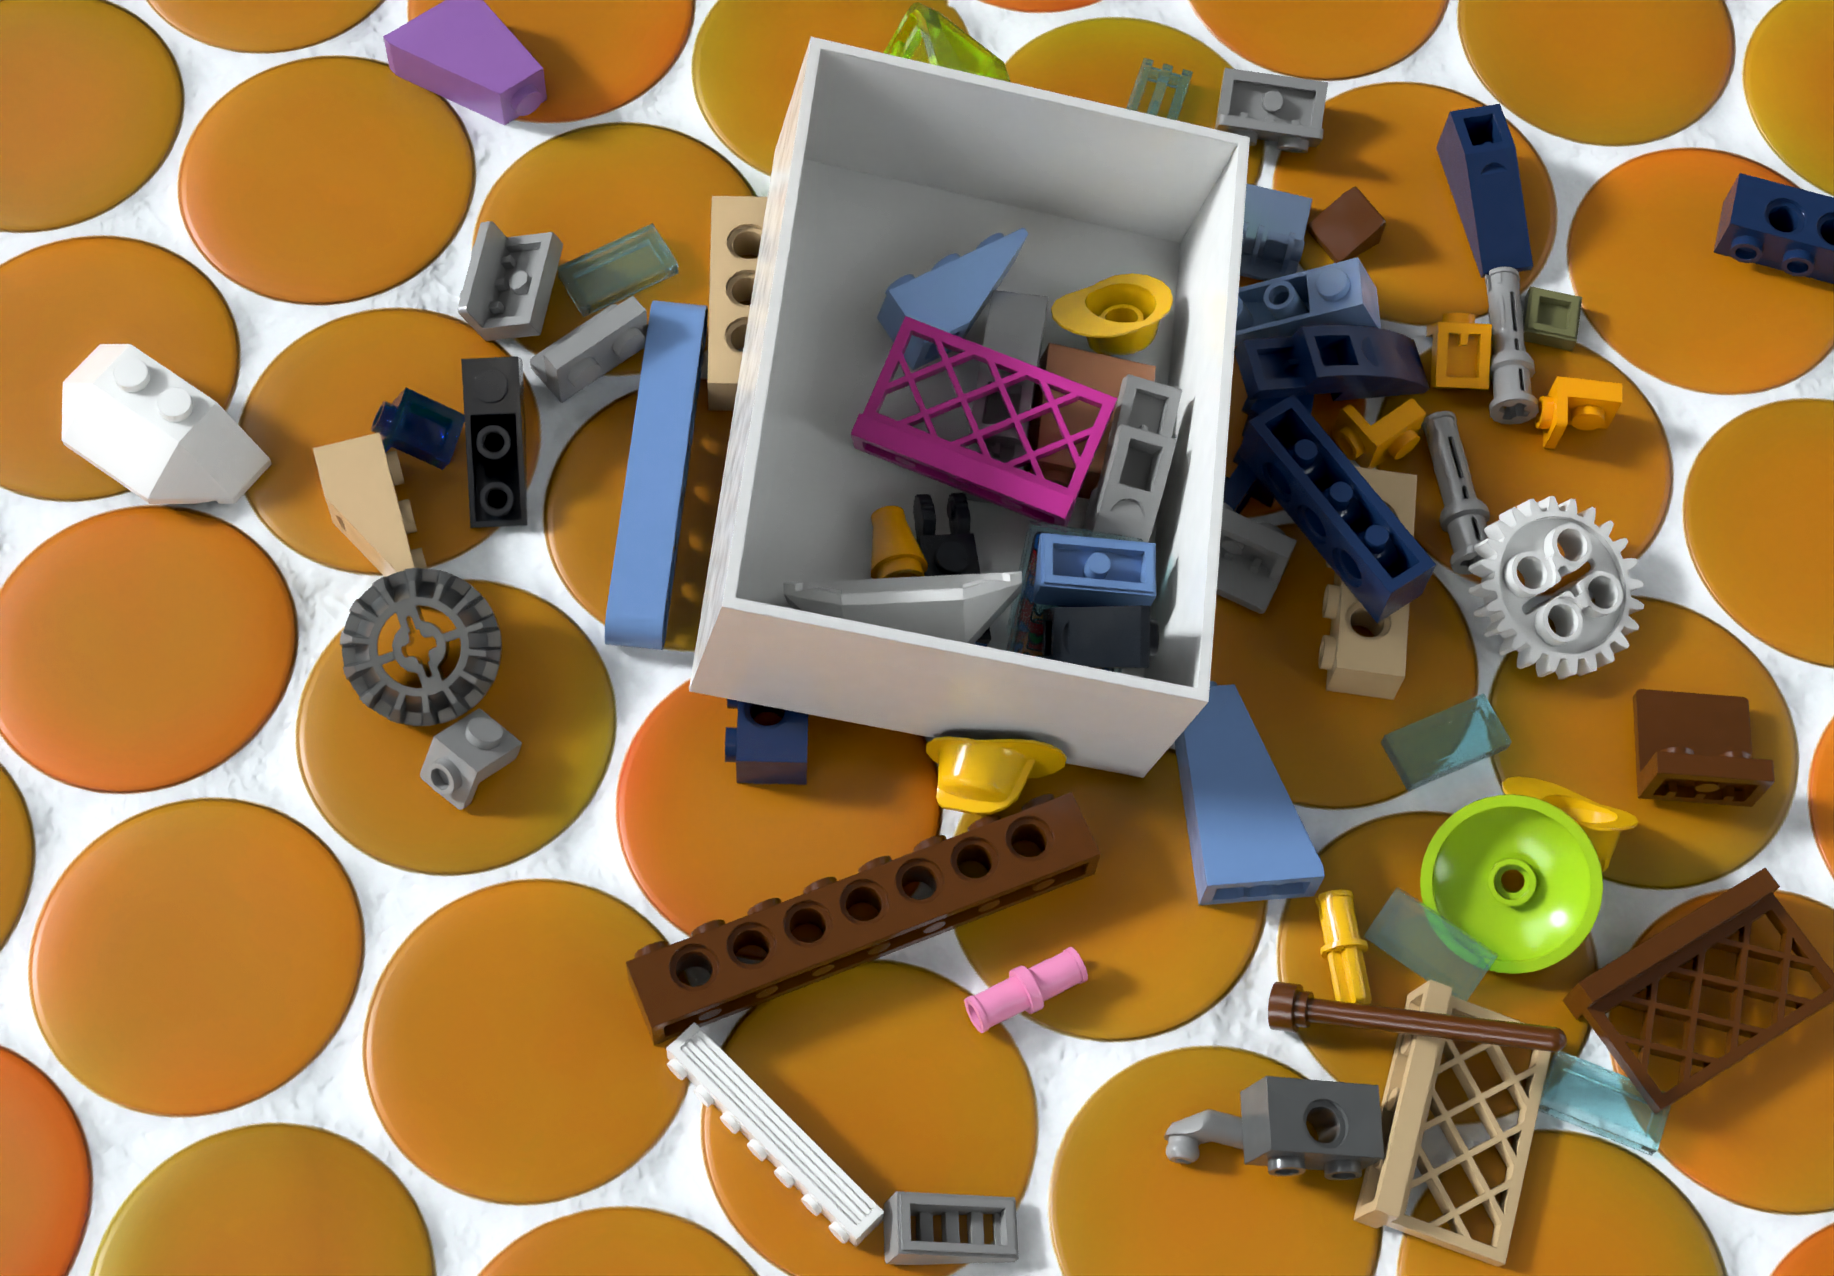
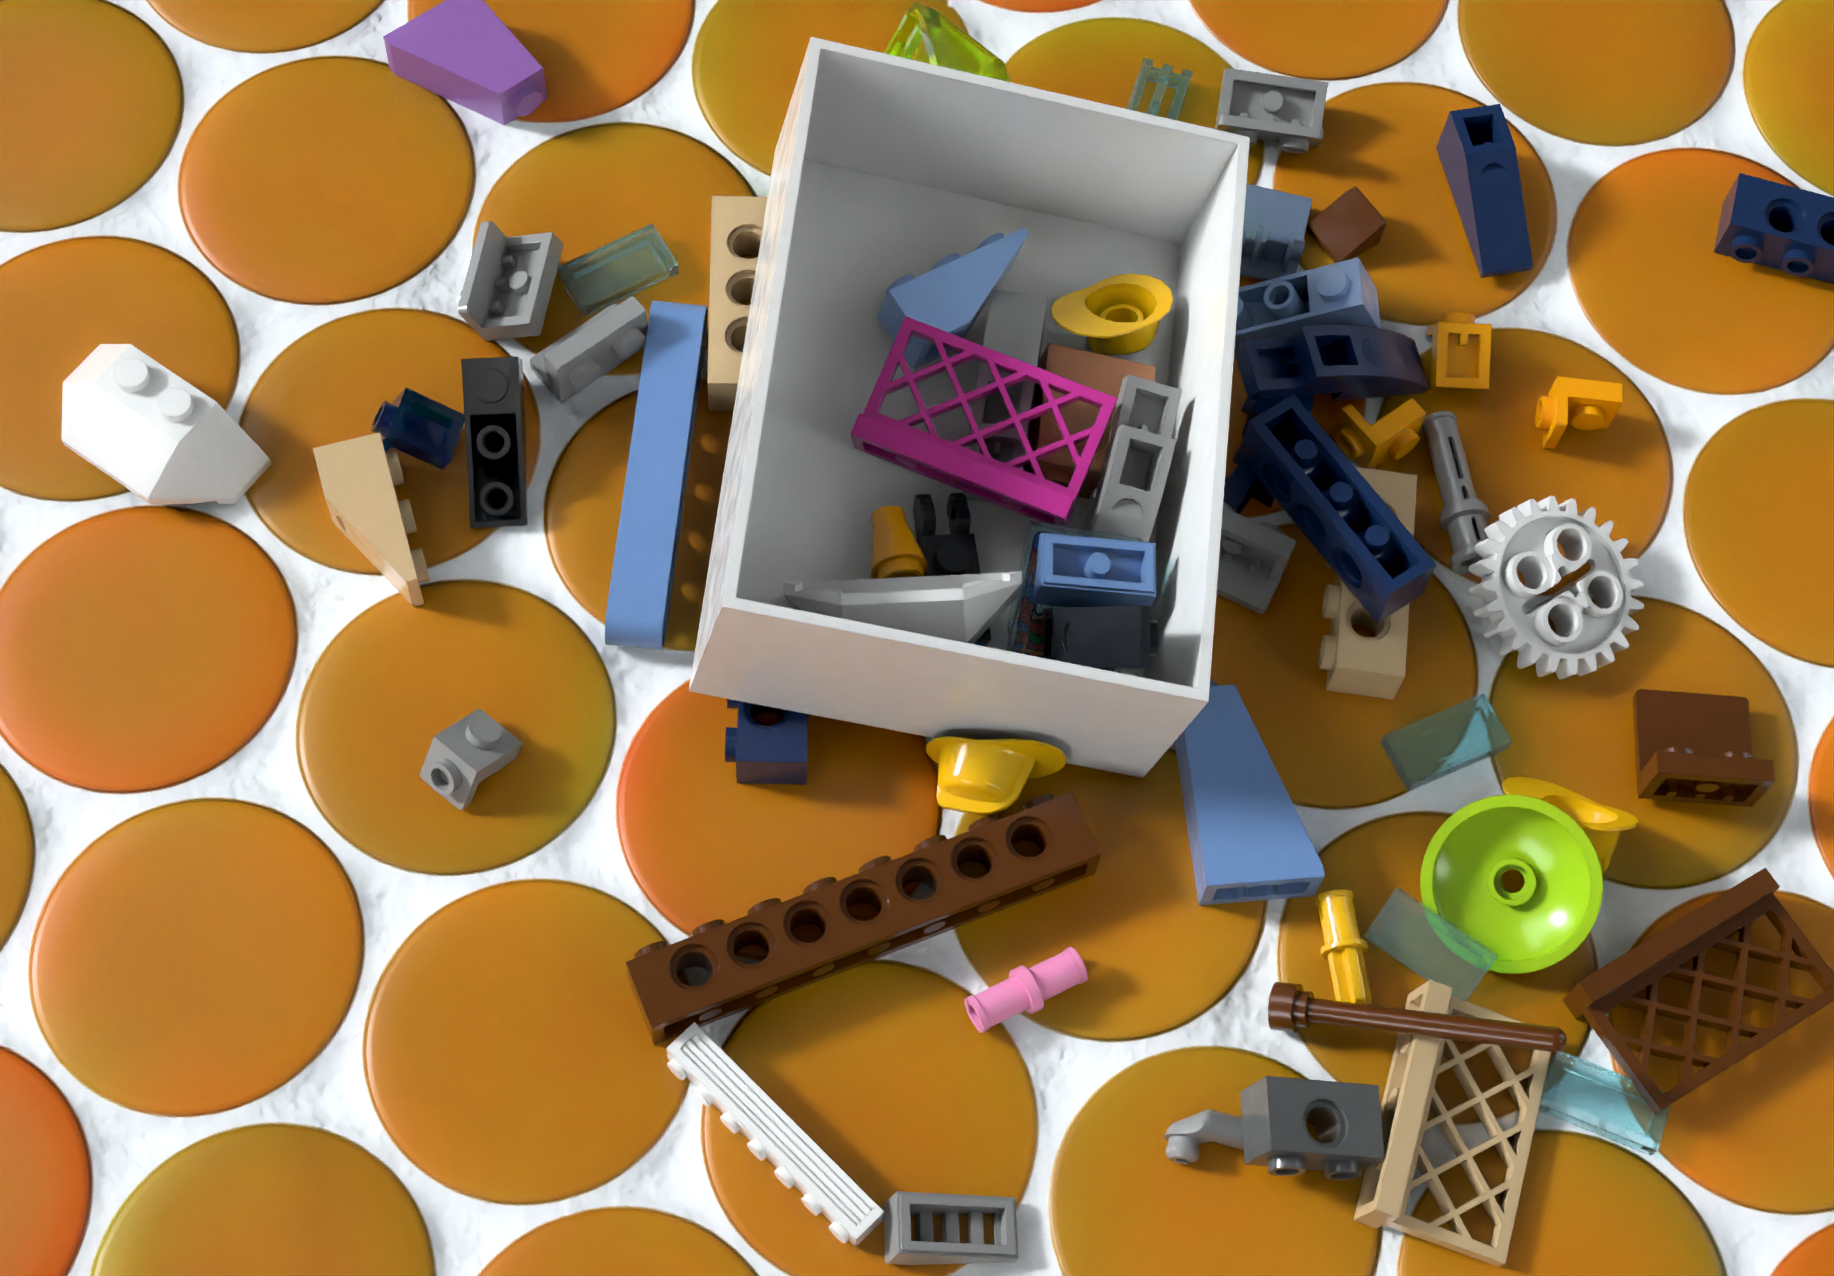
(440, 697): dark grey gear -> none
(1510, 363): light grey pin -> none
(1551, 318): olive tile -> none

